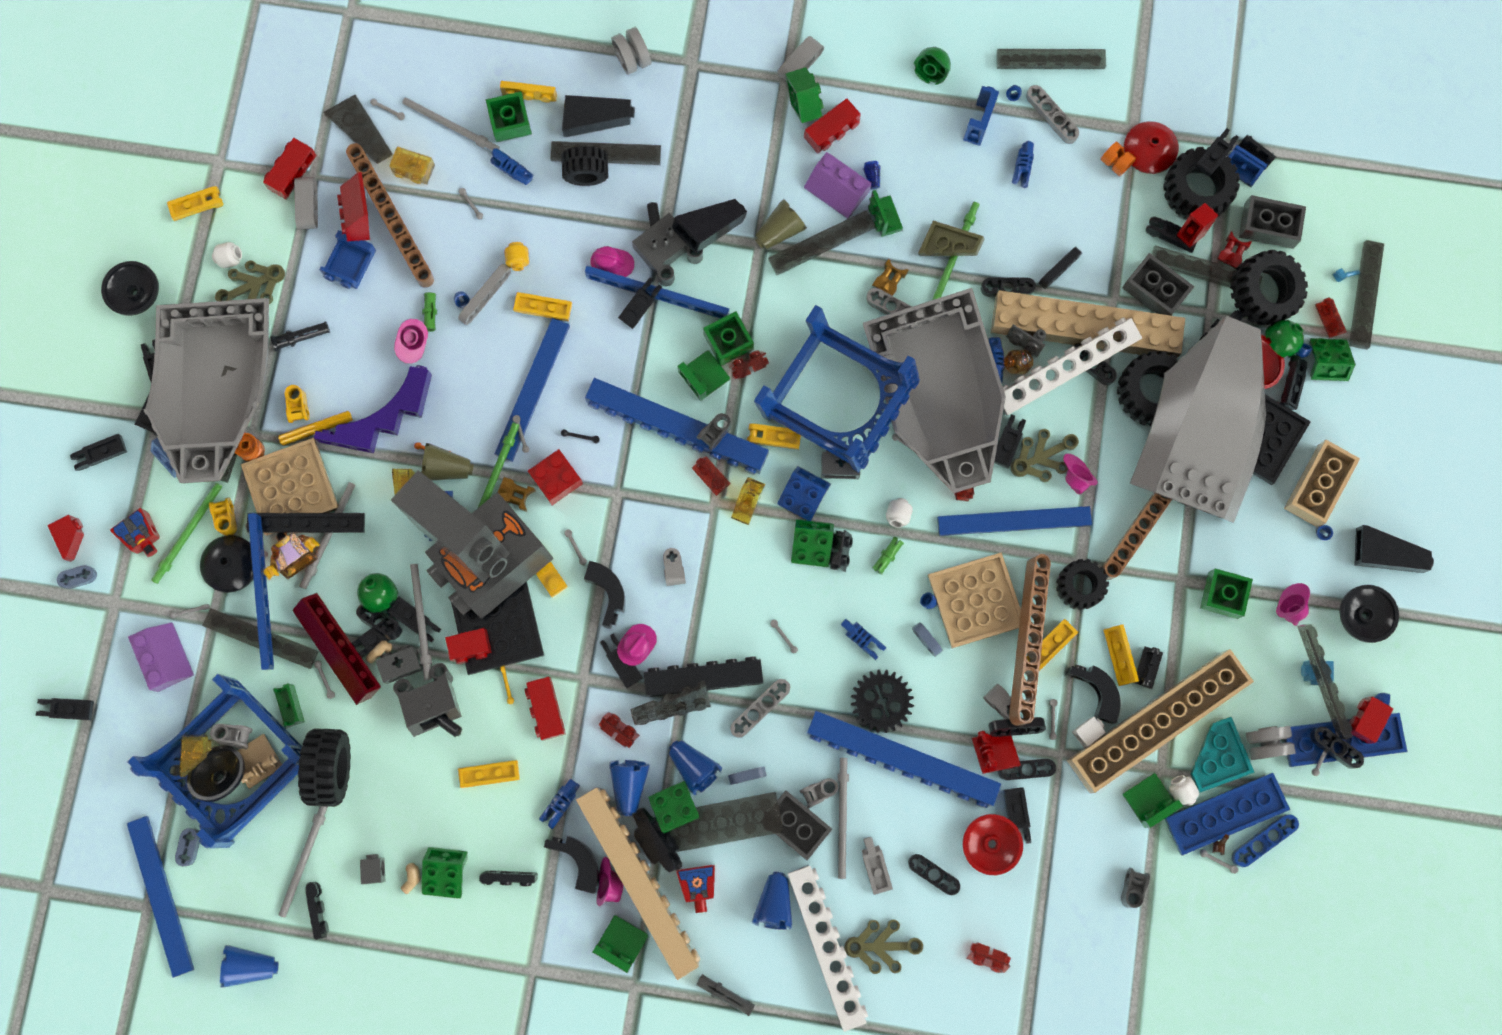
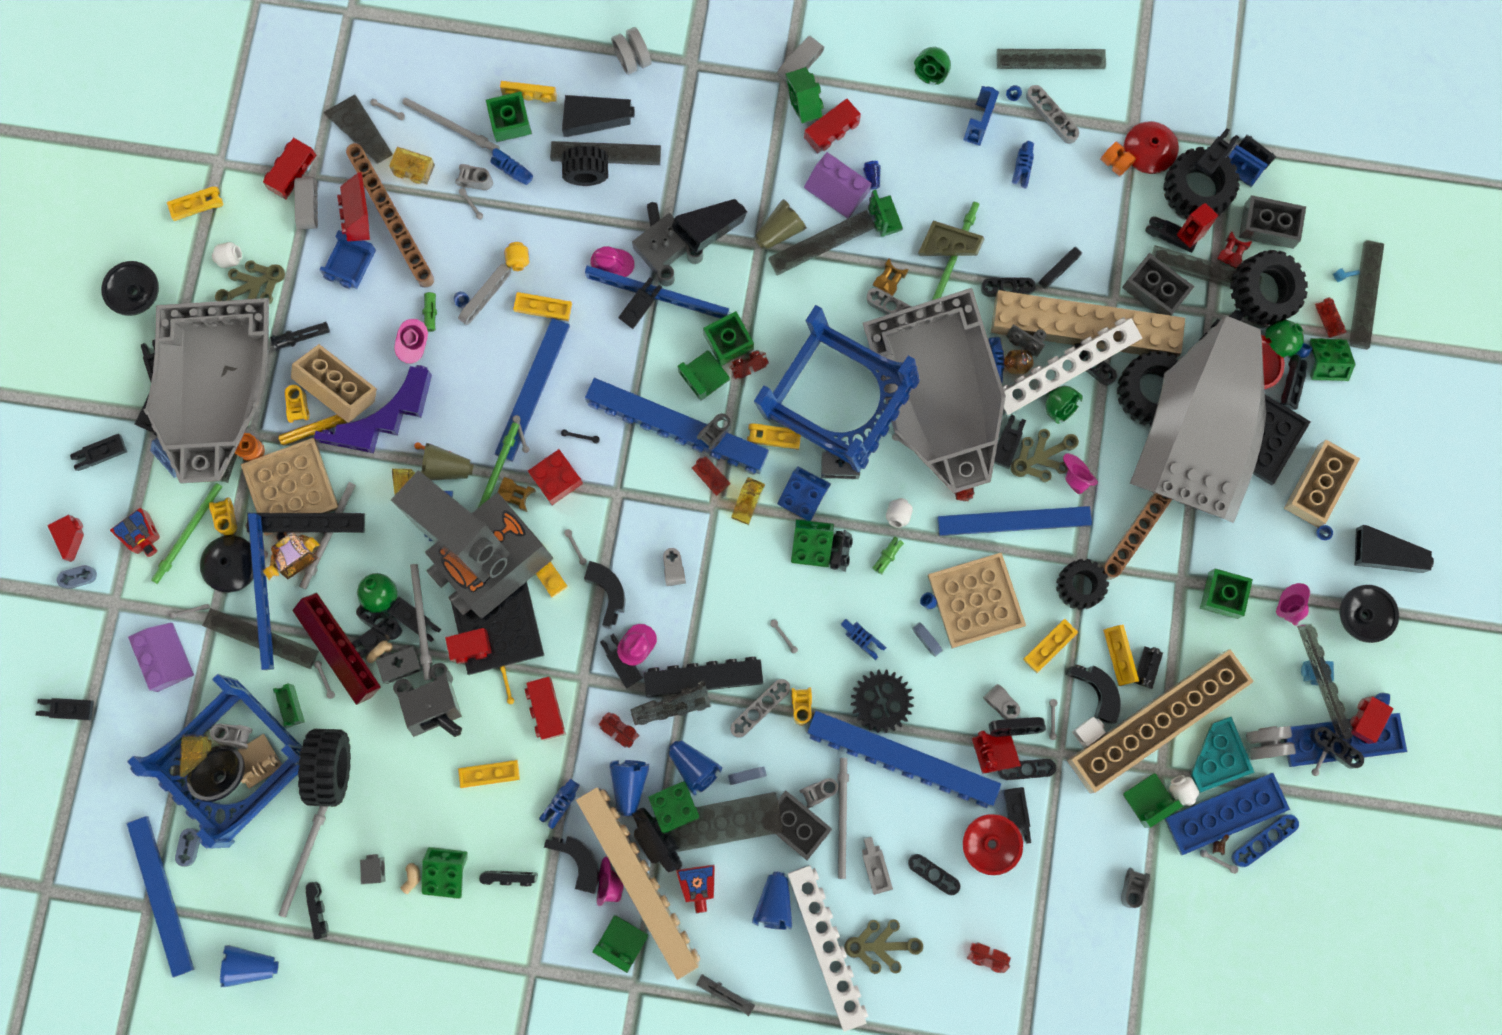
(333, 383): none -> tan brick
(470, 177): none -> light grey piece
(801, 702): none -> yellow piece
(1024, 646): medium nougat beam -> none
(1062, 403): none -> green cylinder

